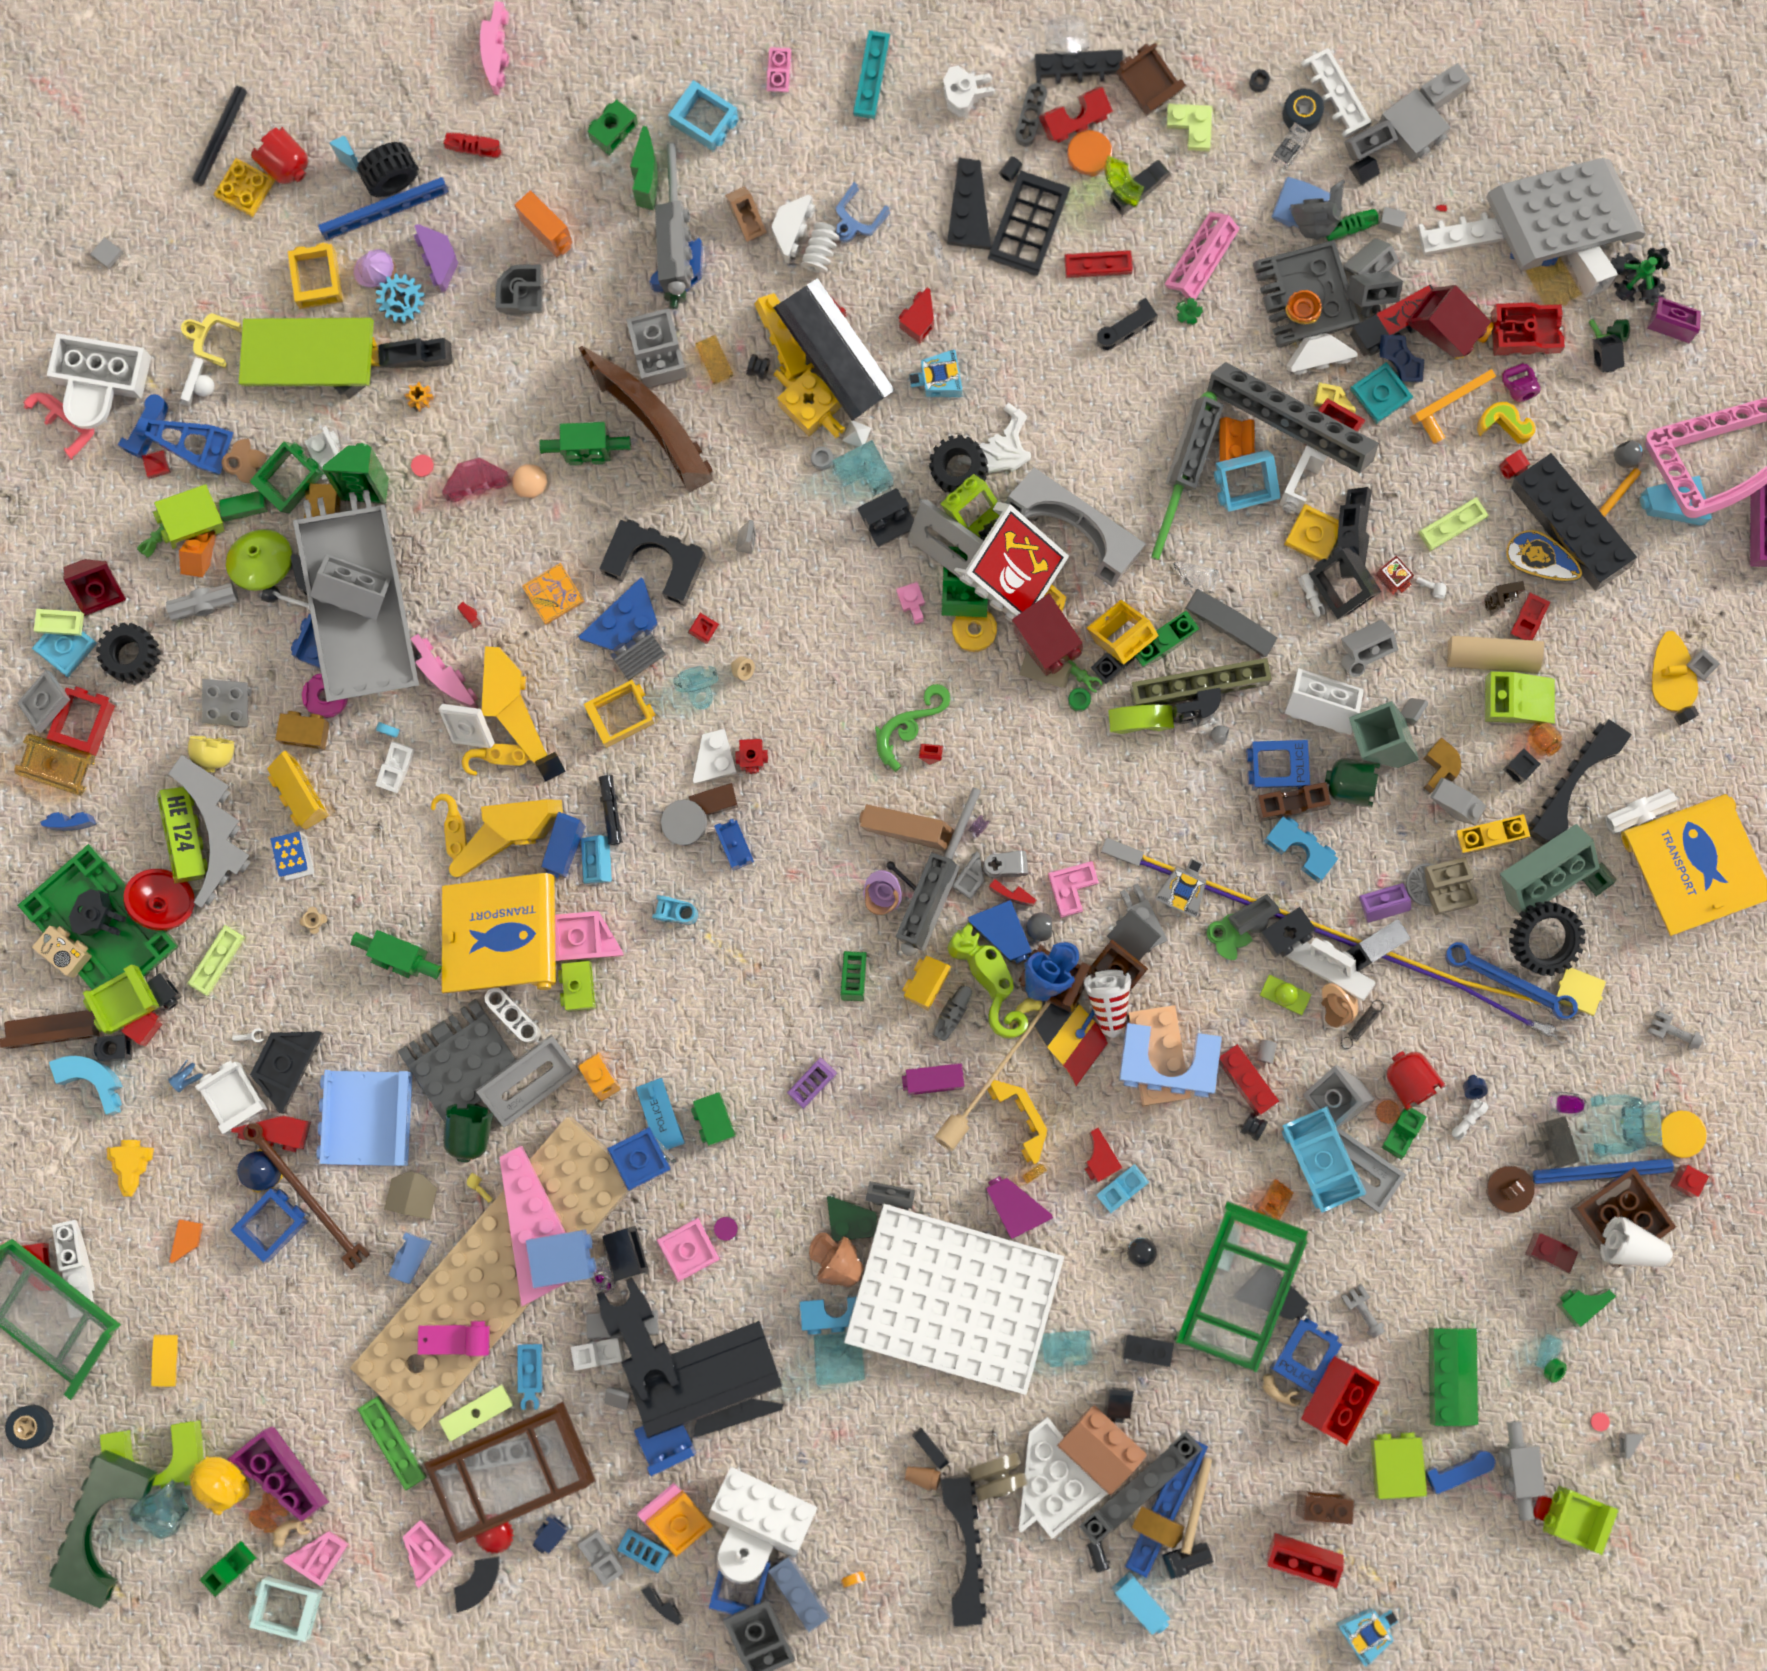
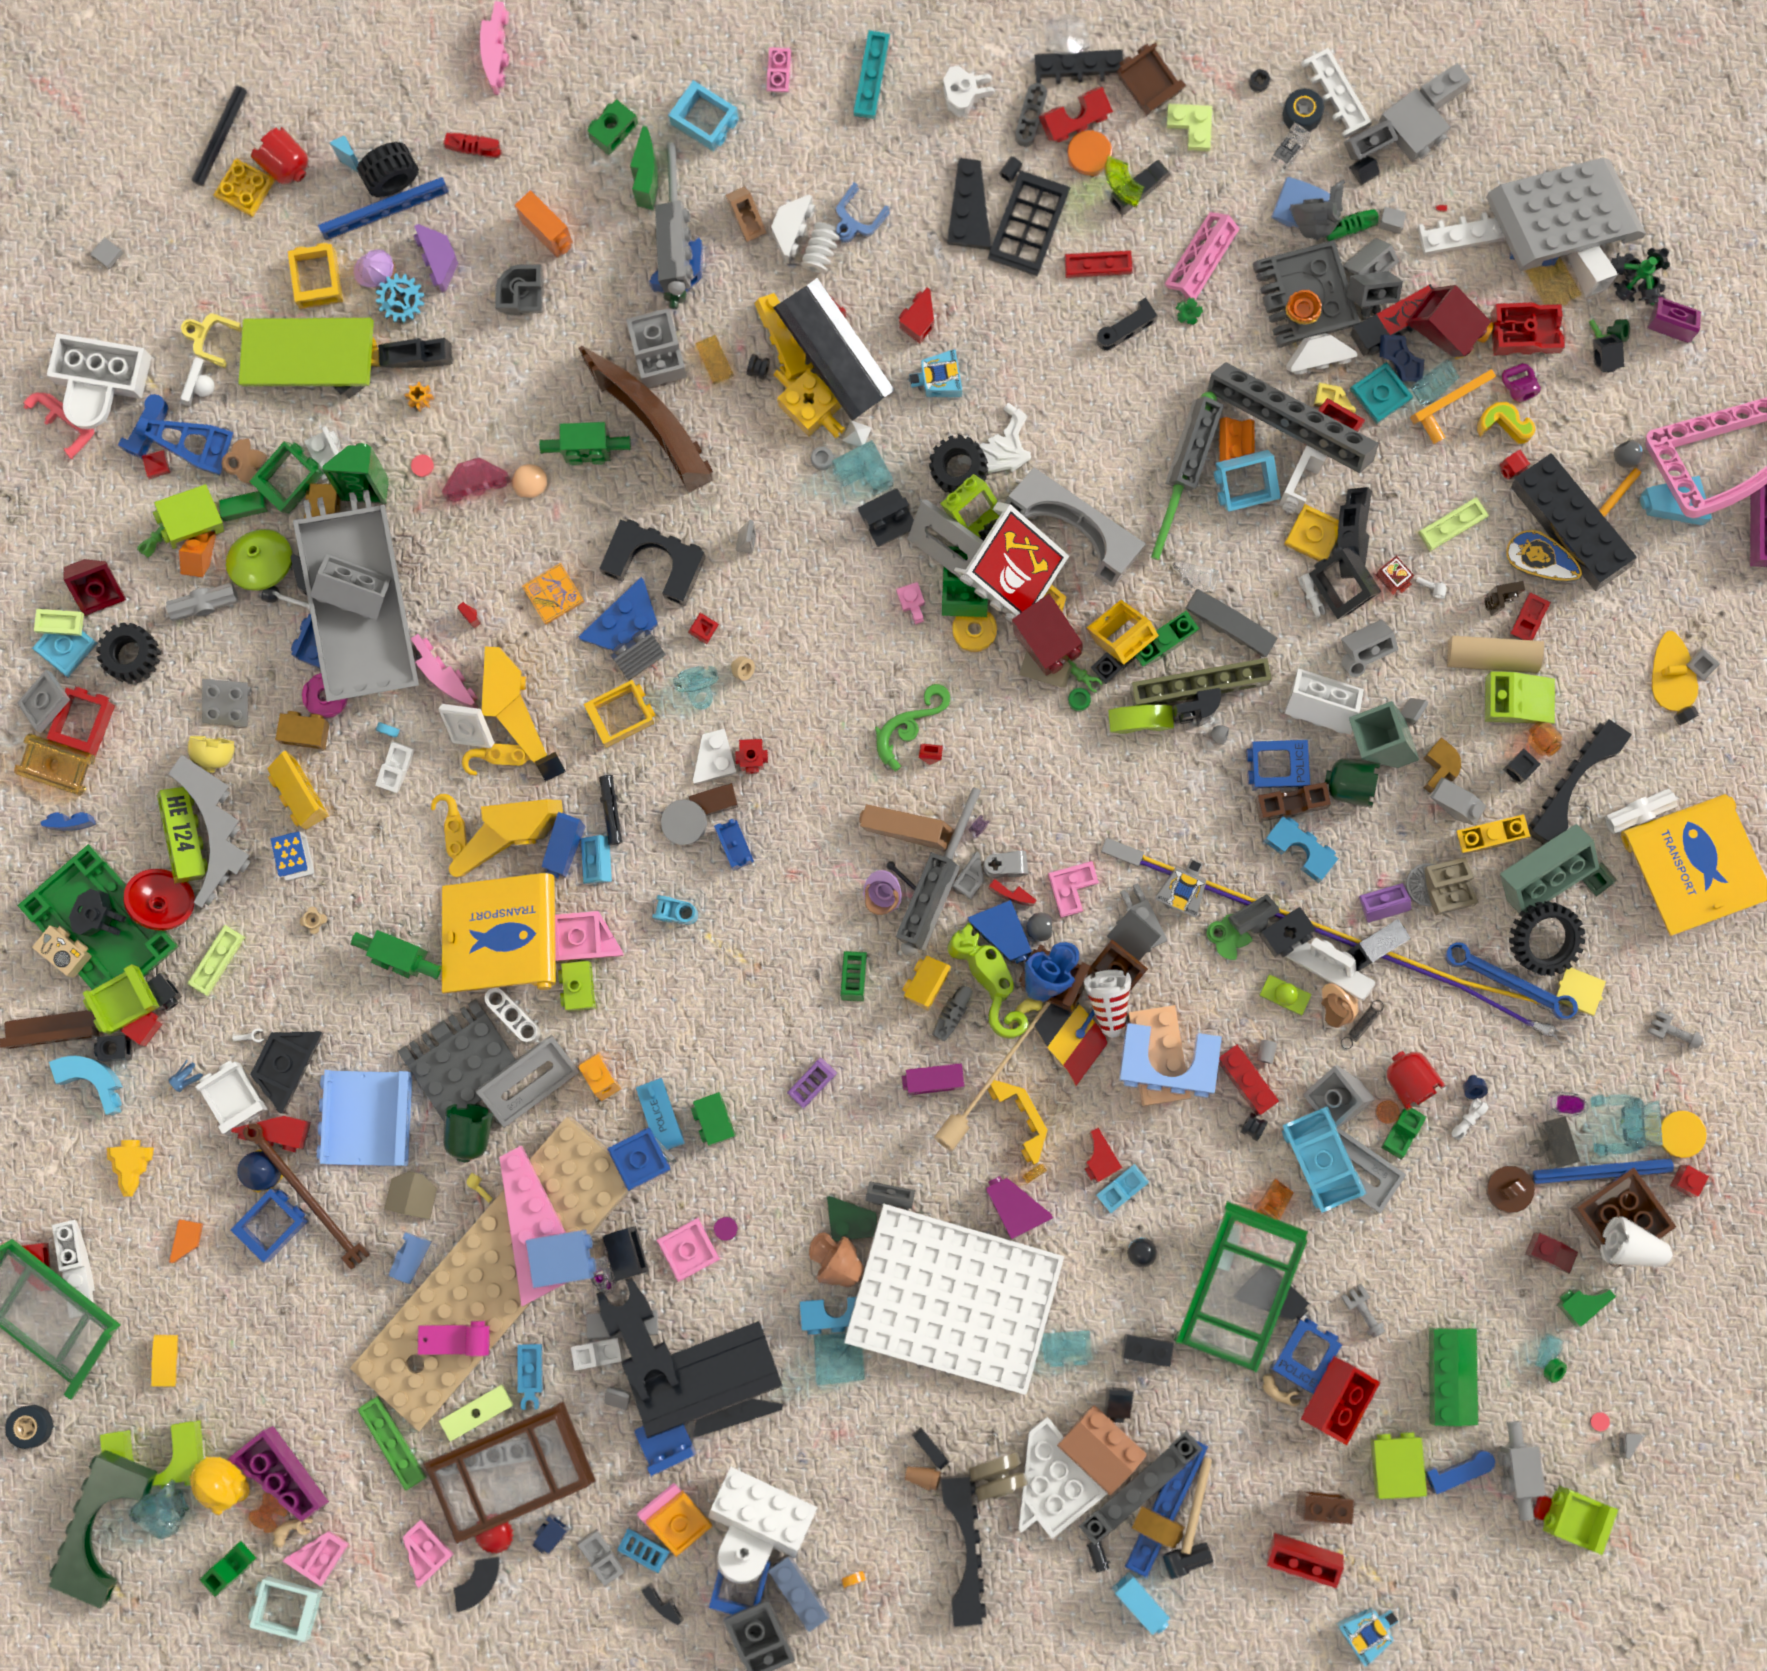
(1424, 391): none -> clear light blue slope

